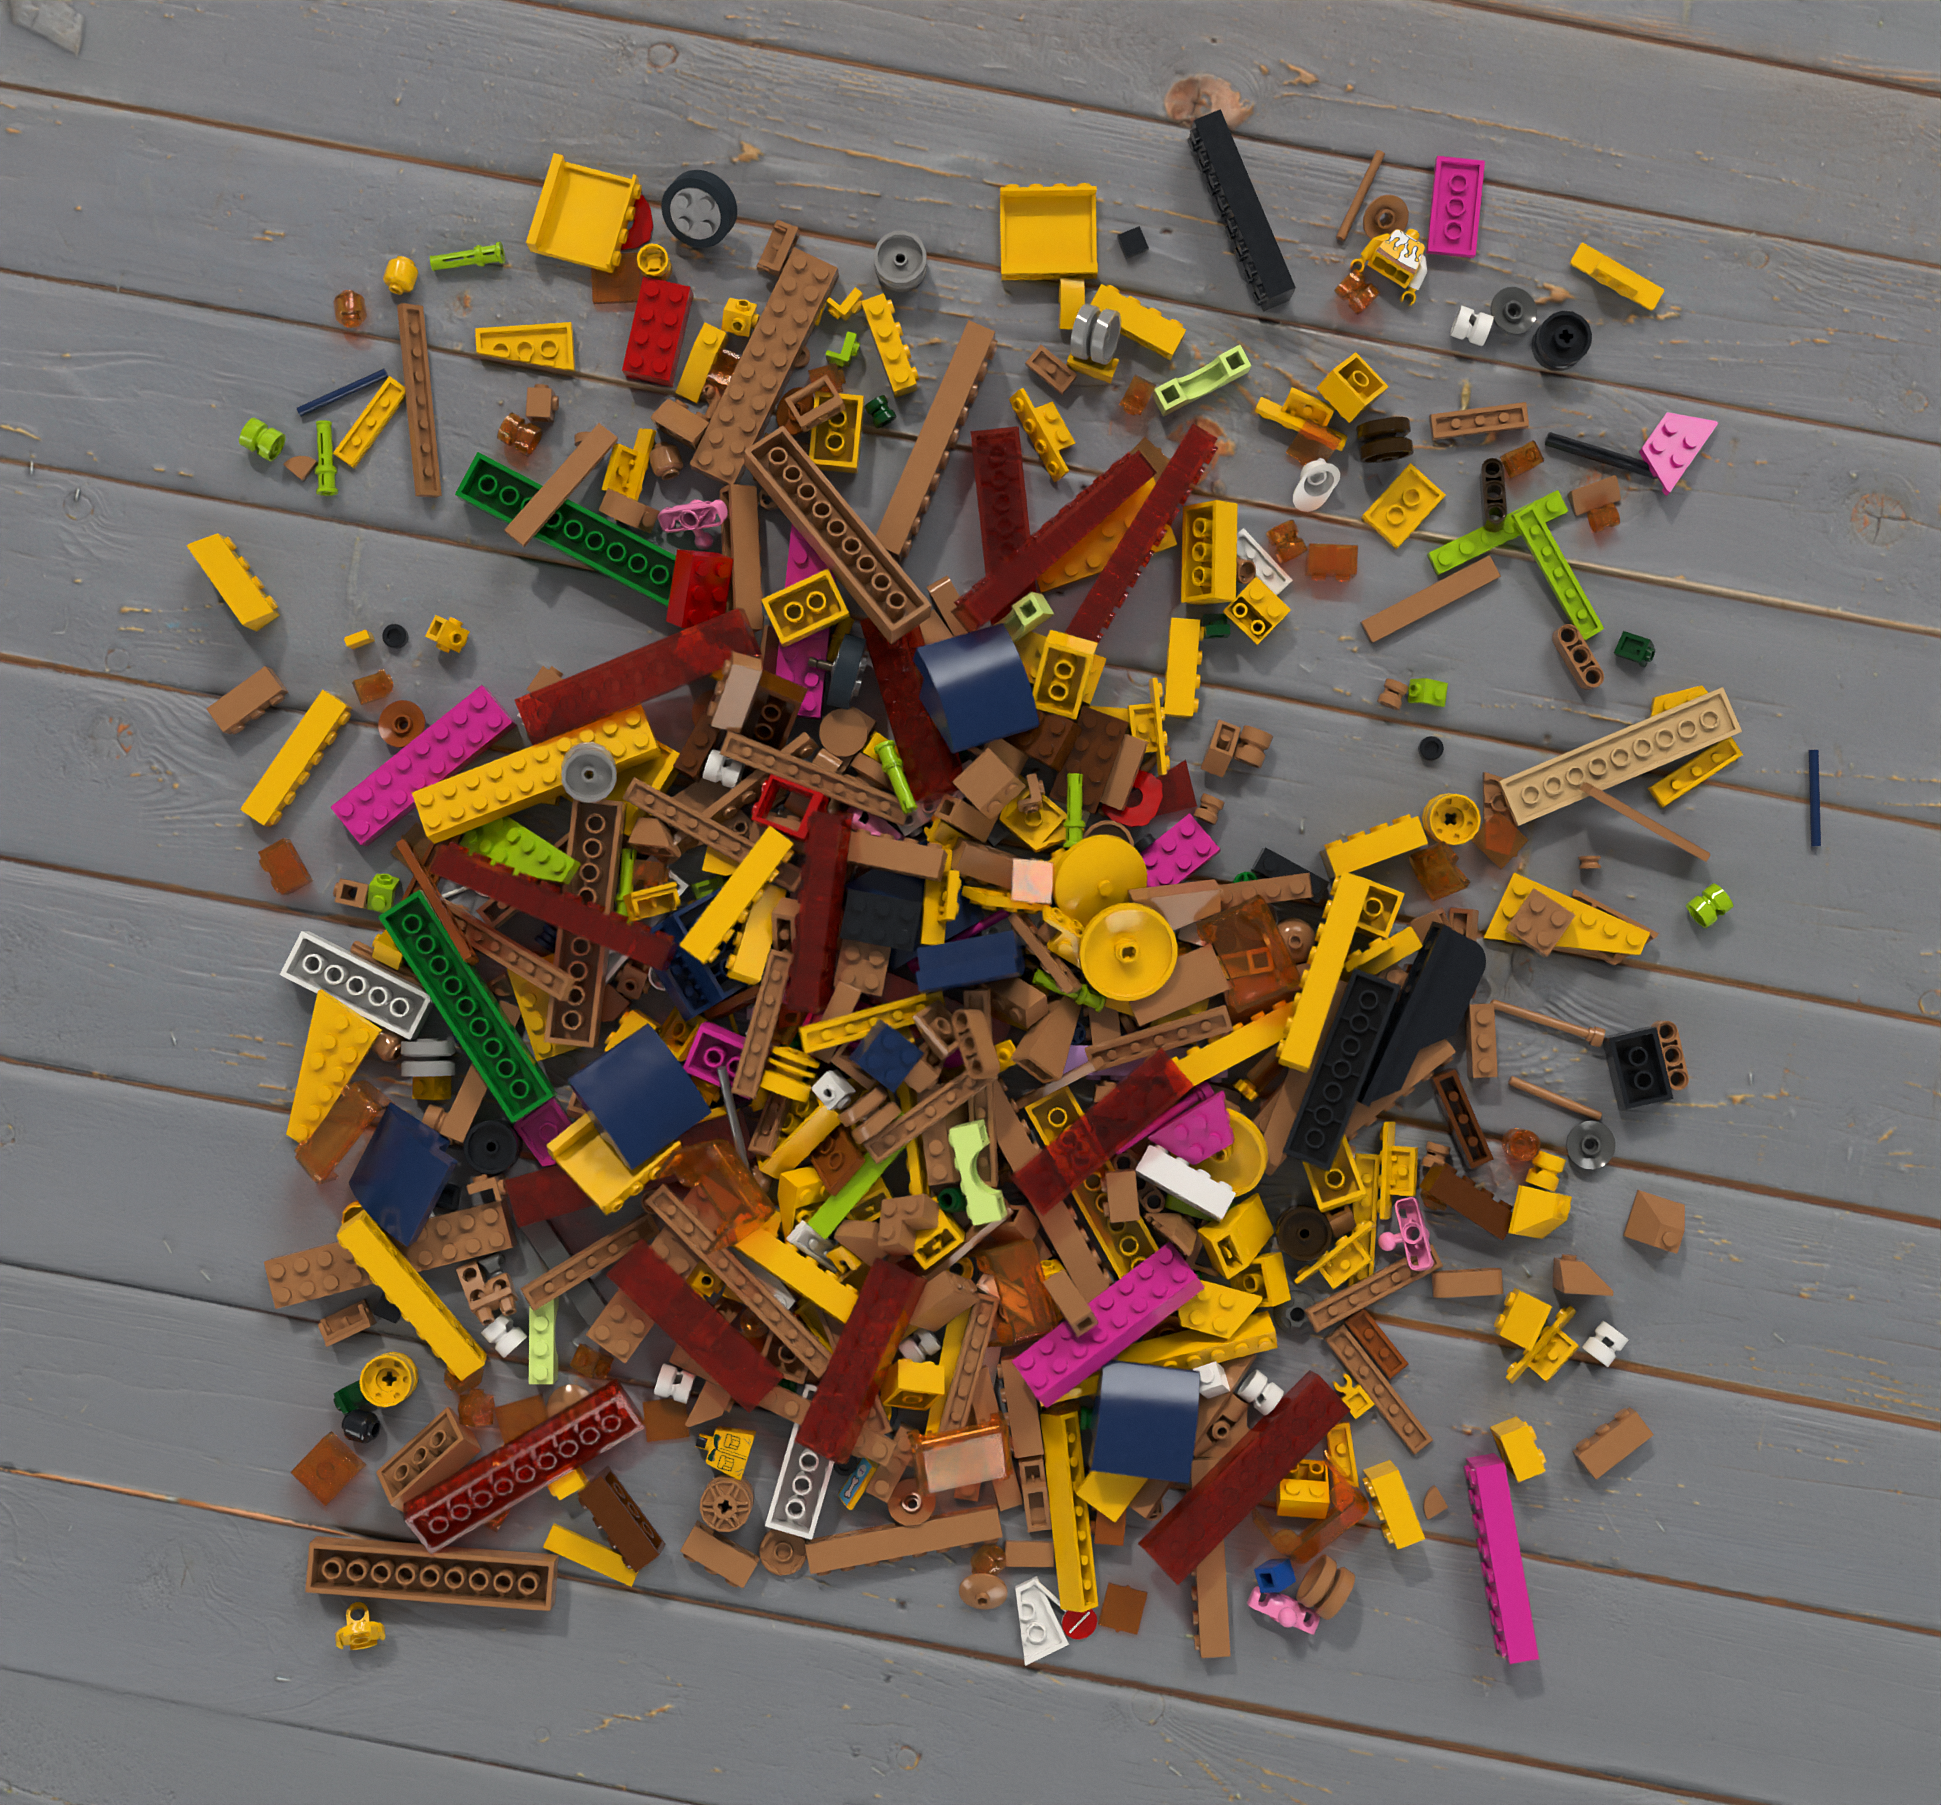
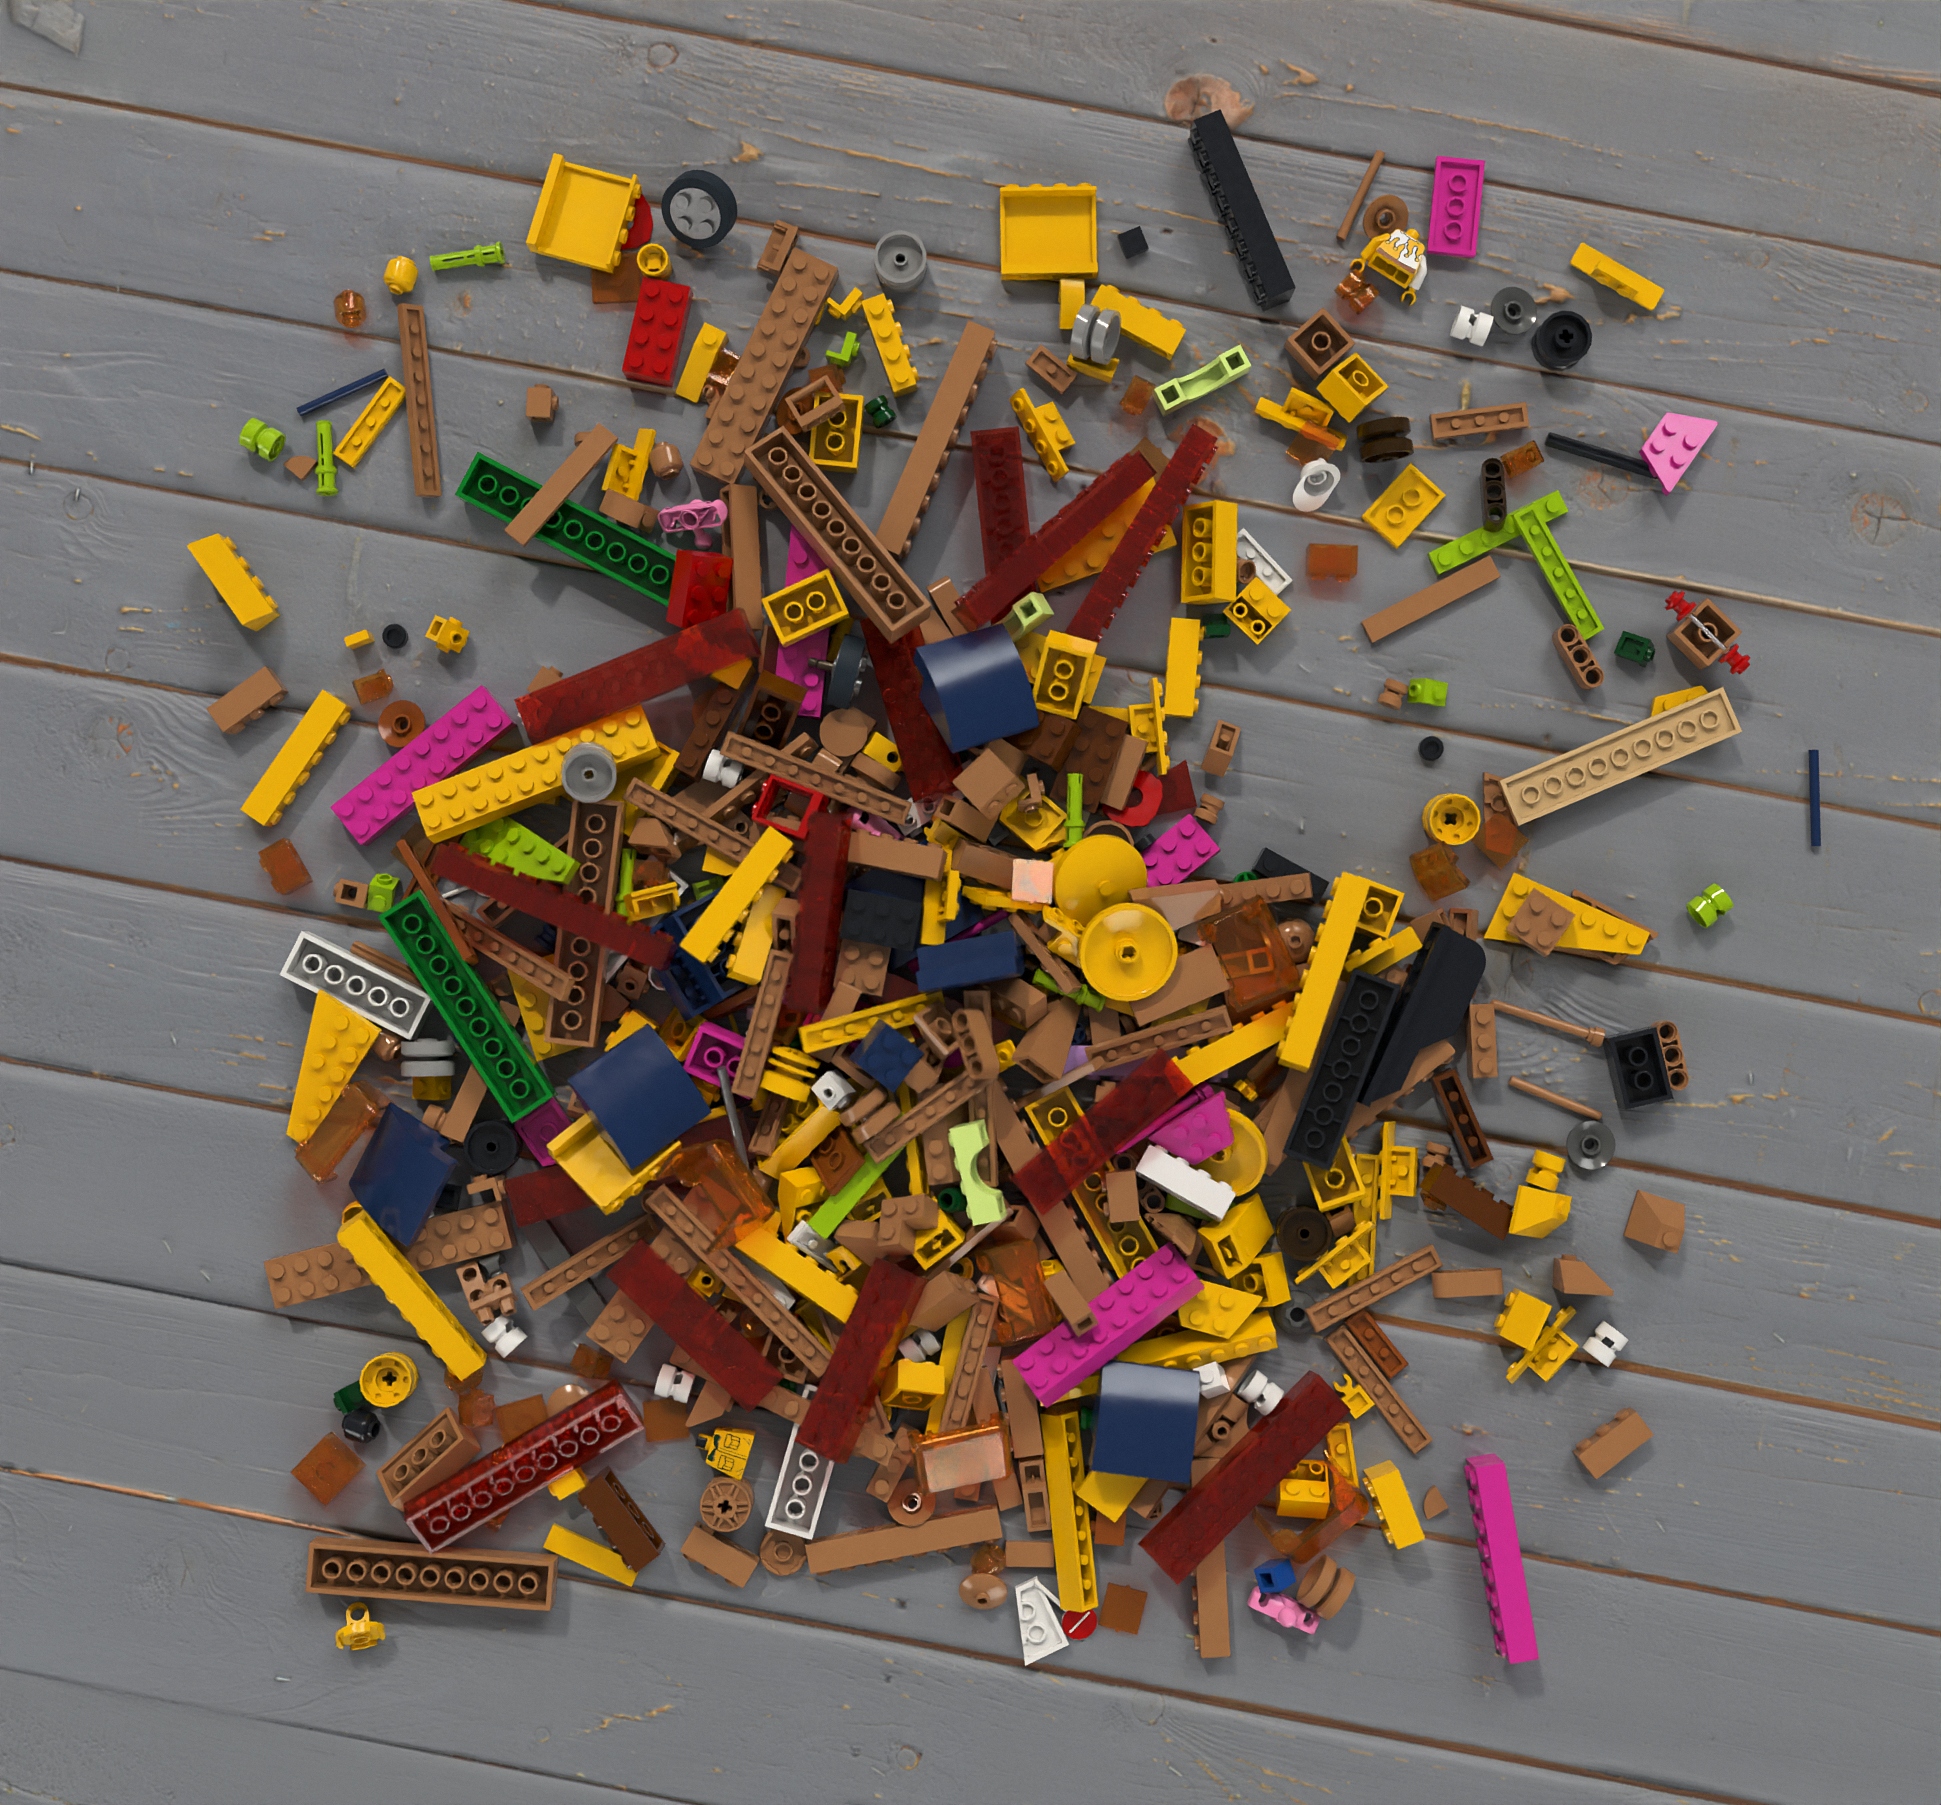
(346, 1322): medium nougat hinge -> none
(387, 951): yellow brick -> none
(387, 1310): black tile -> none
(515, 432): clear orange wheel -> none
(534, 344): yellow wing -> none
(542, 1345): yellowish green arch -> none
(680, 423): medium nougat slope -> none
(734, 692): medium nougat brick -> none
(739, 317): yellow brick -> none
(846, 1469): black tile -> none
(857, 1482): slope -> none
(892, 766): lime pin -> none
(1252, 746): medium nougat wheel -> none
(1286, 541): clear orange wheel -> none
(1319, 344): none -> medium nougat brick
(1376, 846): yellow brick -> none
(1418, 1247): bright pink piece -> none
(1518, 1448): yellow brick -> none
(1521, 1144): clear orange wheel -> none
(1589, 862): medium nougat bush -> none
(1594, 495): medium nougat slope -> none
(1603, 518): clear orange wheel -> none
(1645, 821): medium nougat tile -> none
(1695, 771): yellow tile -> none
(1705, 633): none -> medium nougat brick

